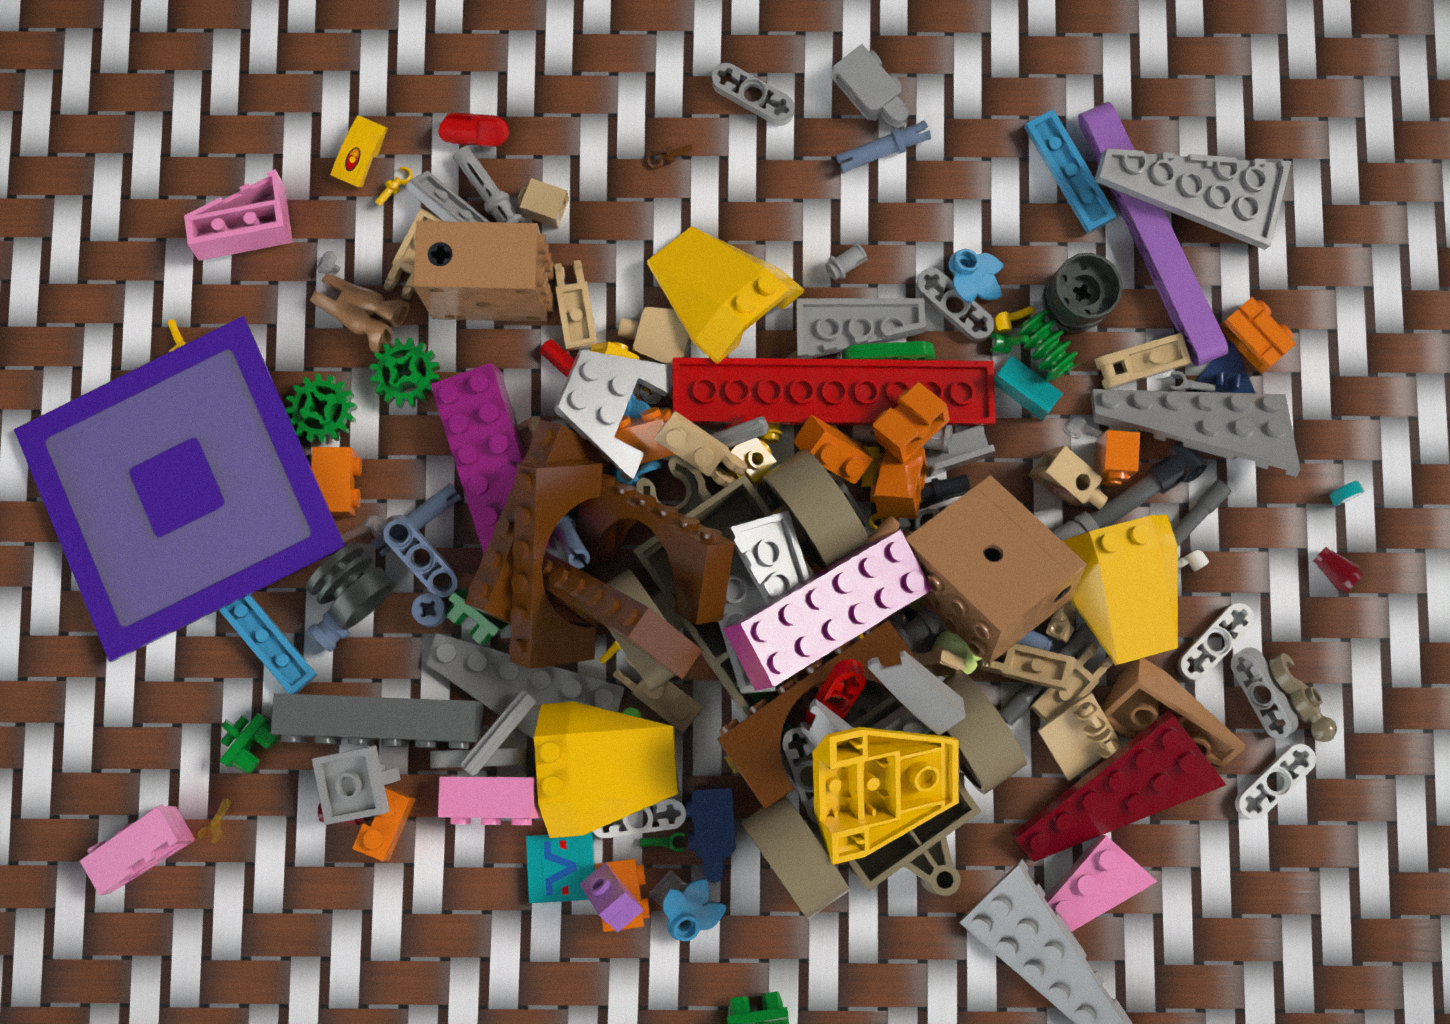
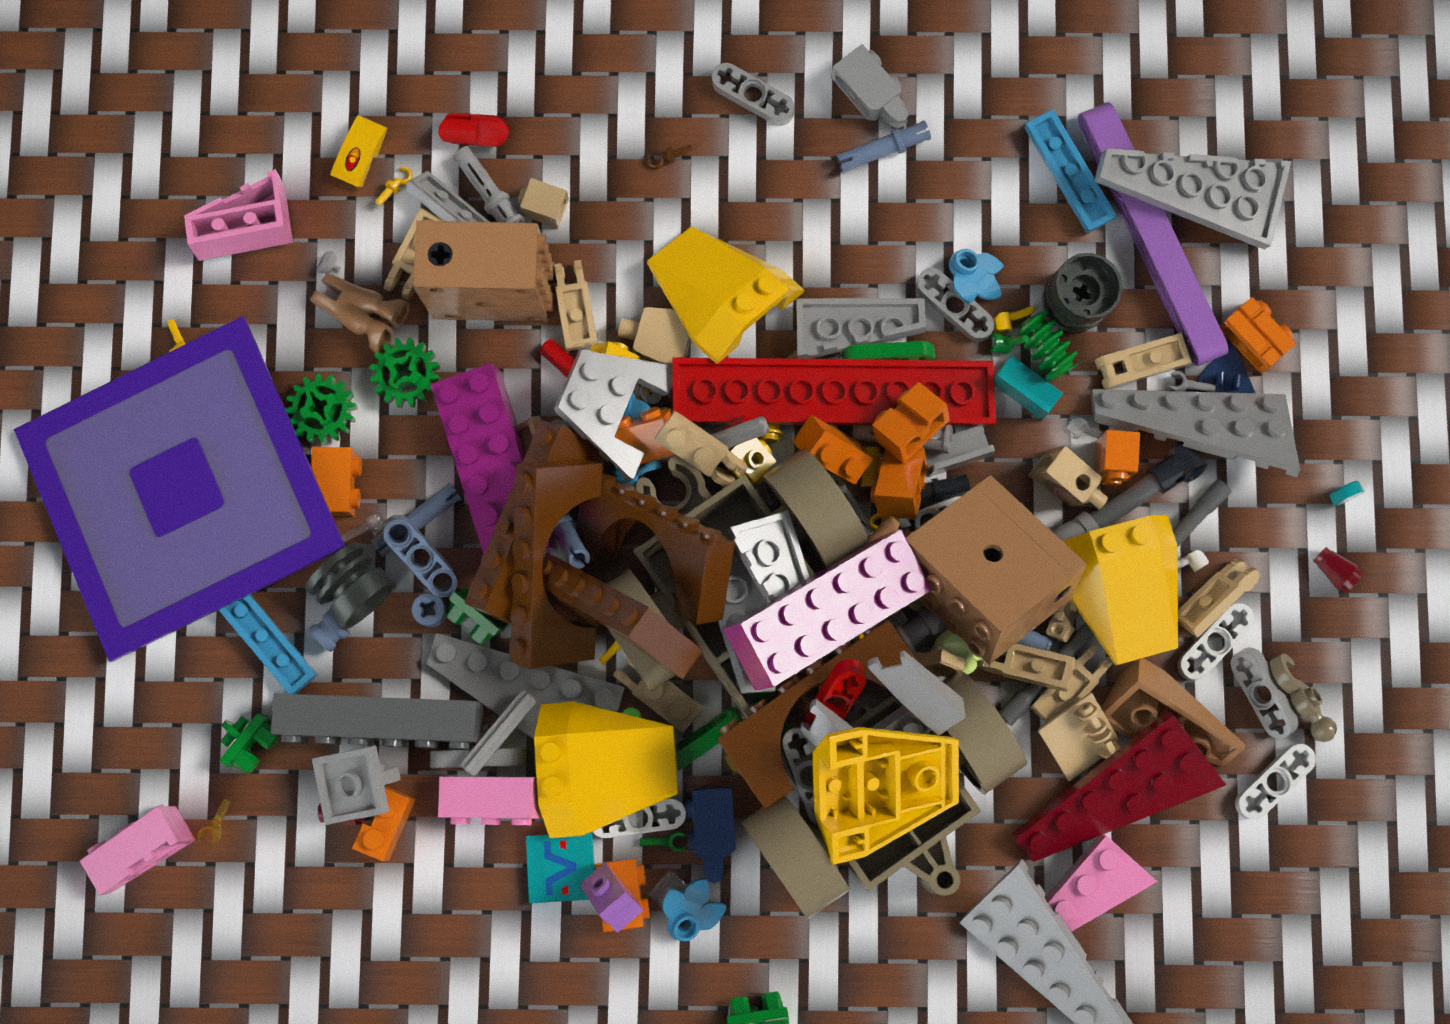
(703, 738): none -> green beam
(845, 262): light grey pin -> none
(1217, 596): none -> tan hinge

